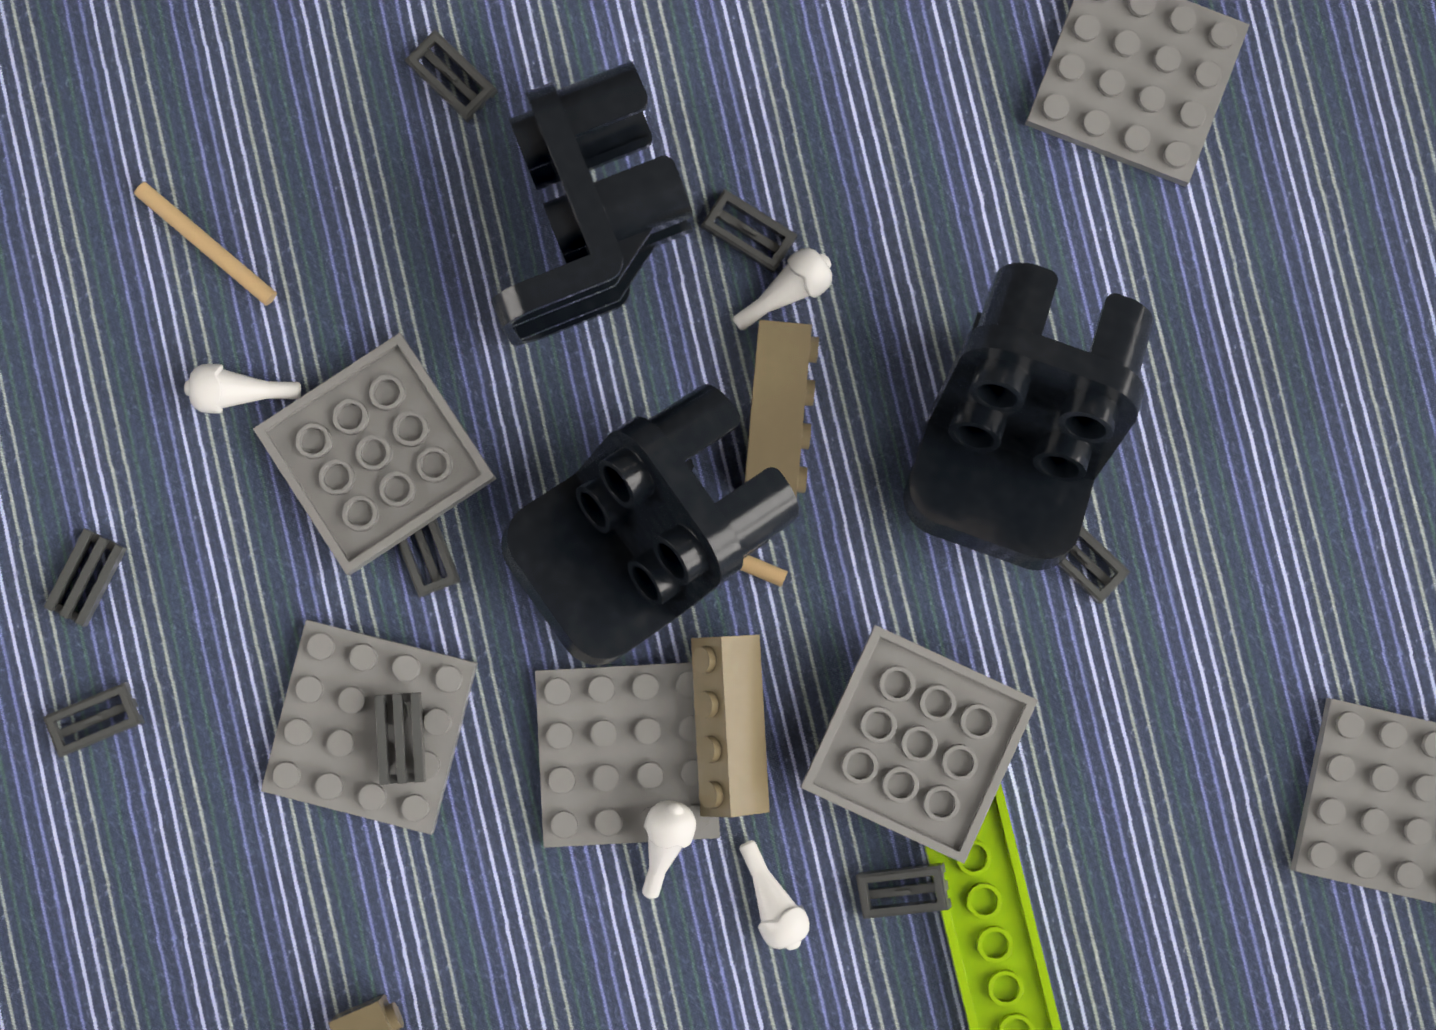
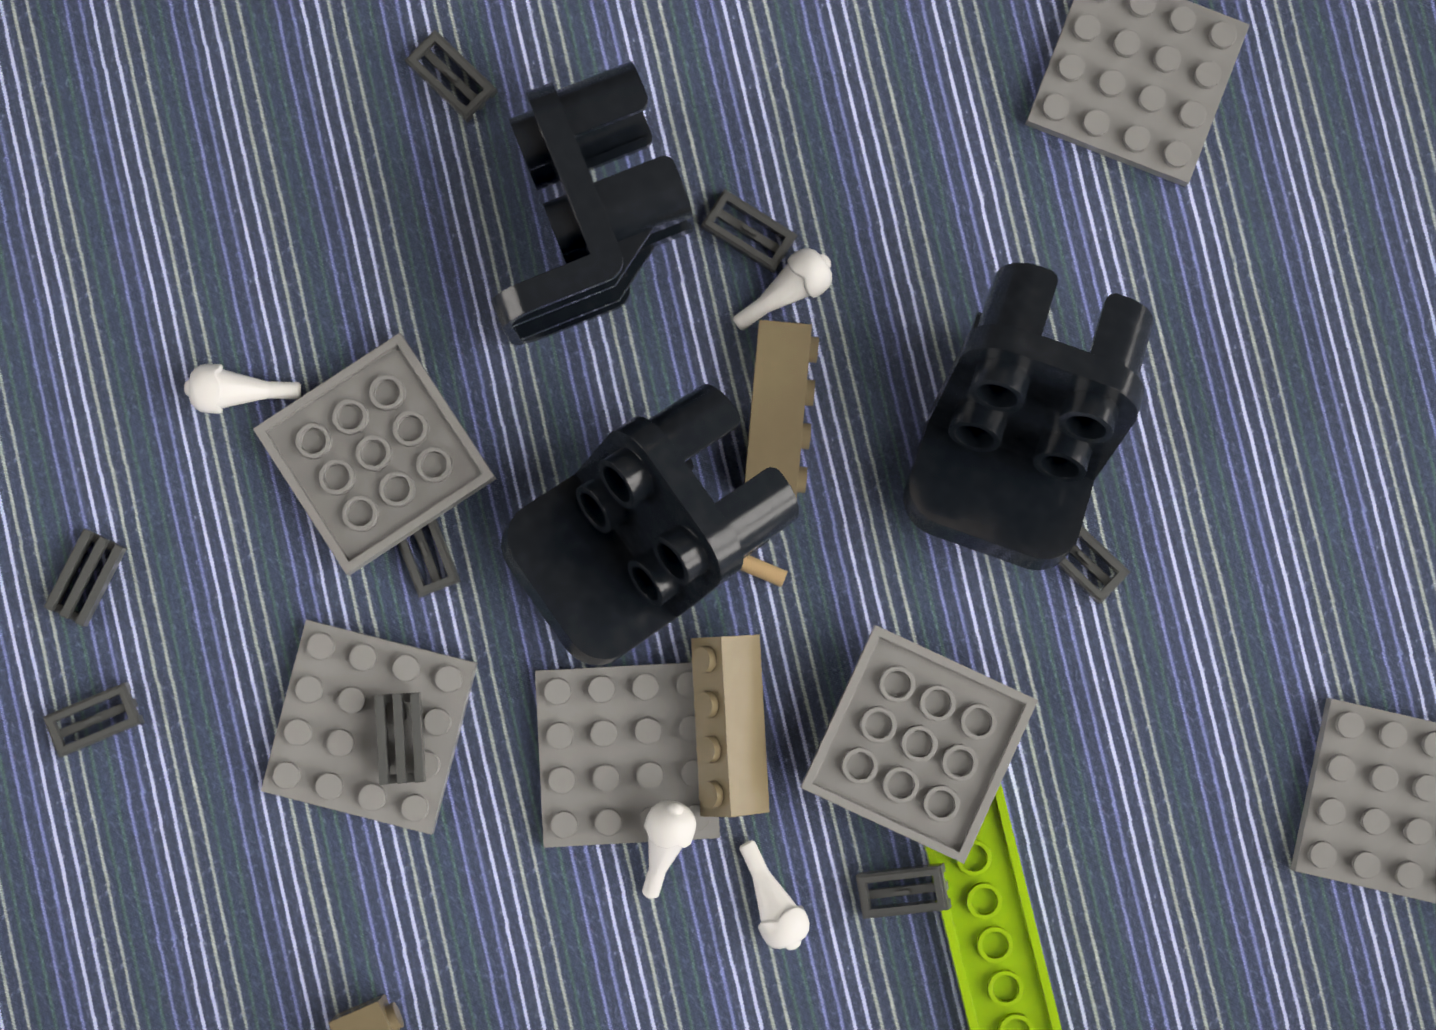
(205, 243): tan bar -> none

